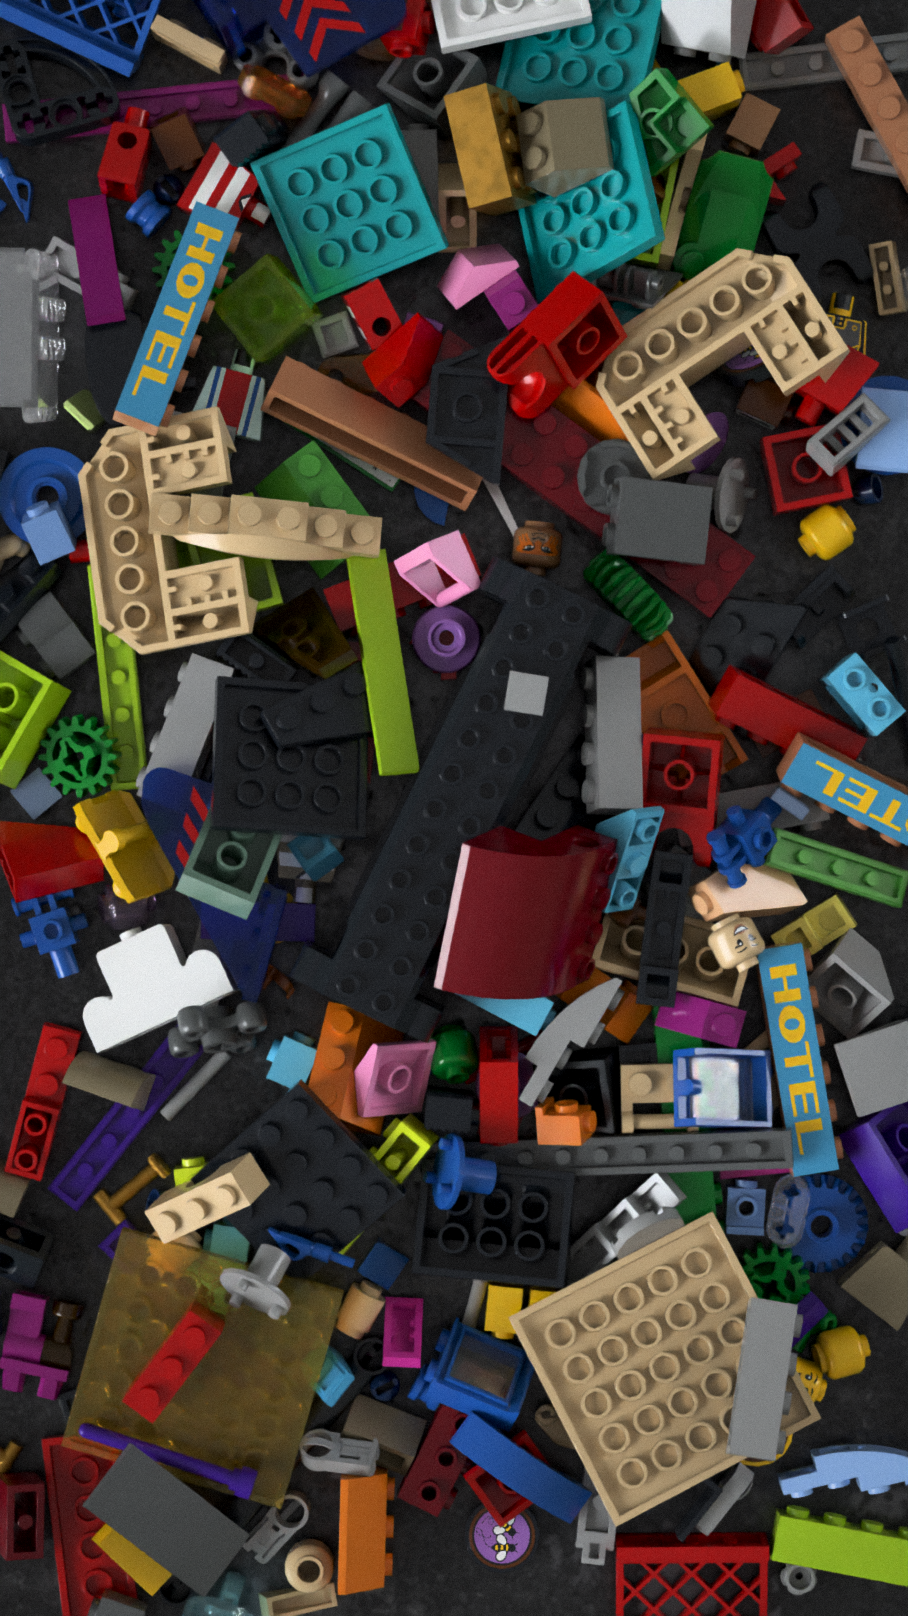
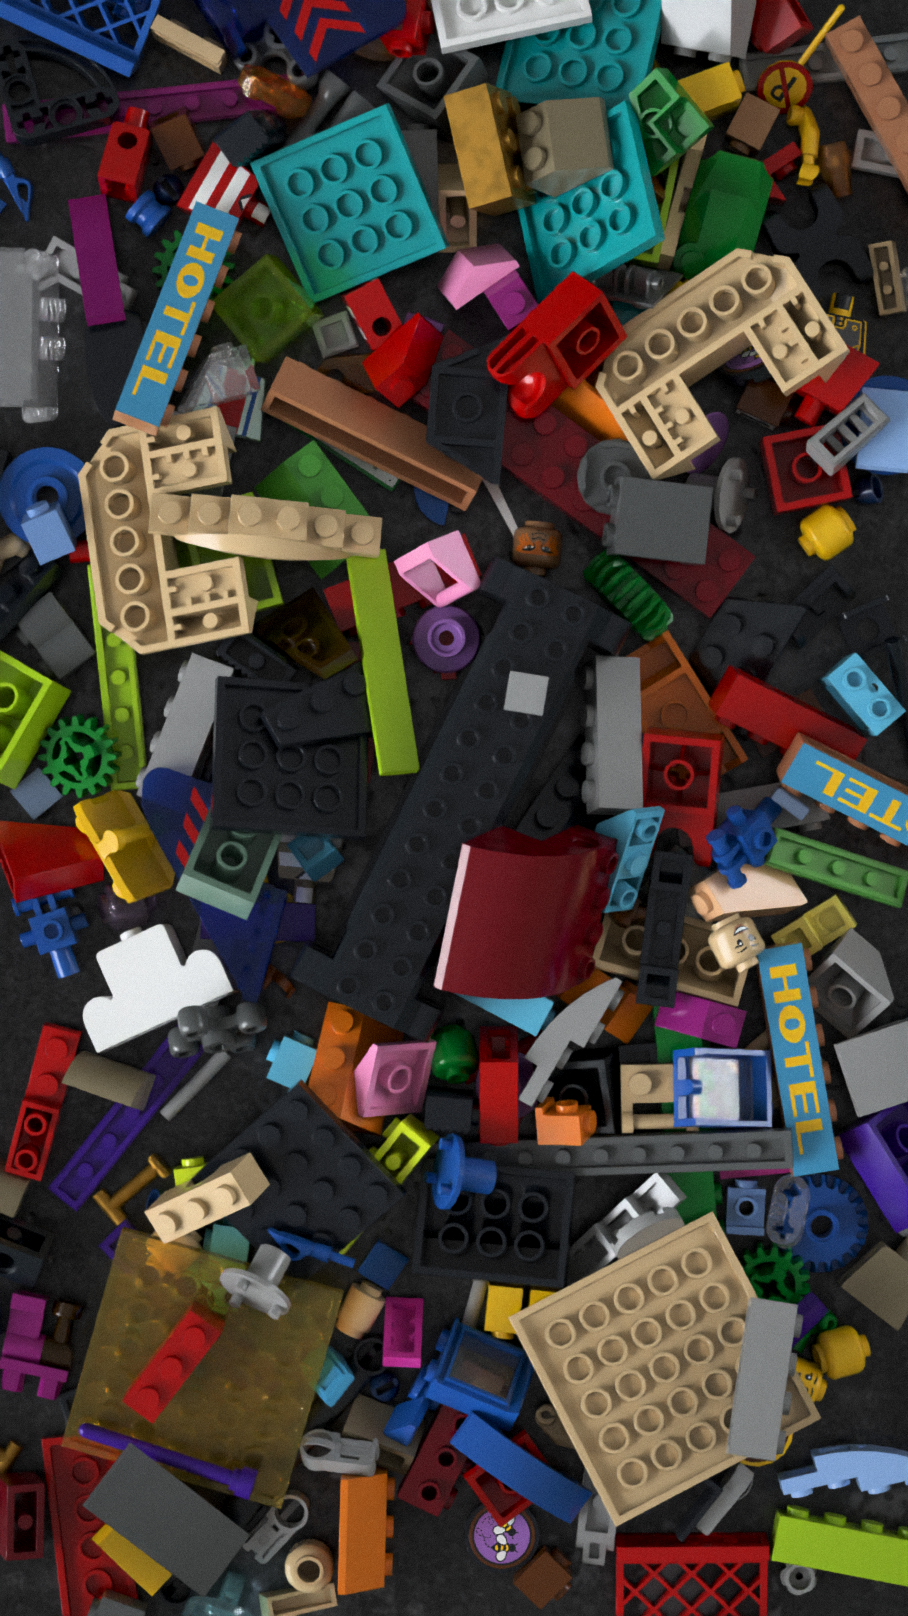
(85, 411): yellowish green slope -> none
(221, 379): none -> clear slope
(406, 1420): none -> blue slope
(544, 1576): none -> reddish brown brick
(789, 81): none -> piece
(810, 134): none -> yellow arm
(835, 167): none -> clear orange cone

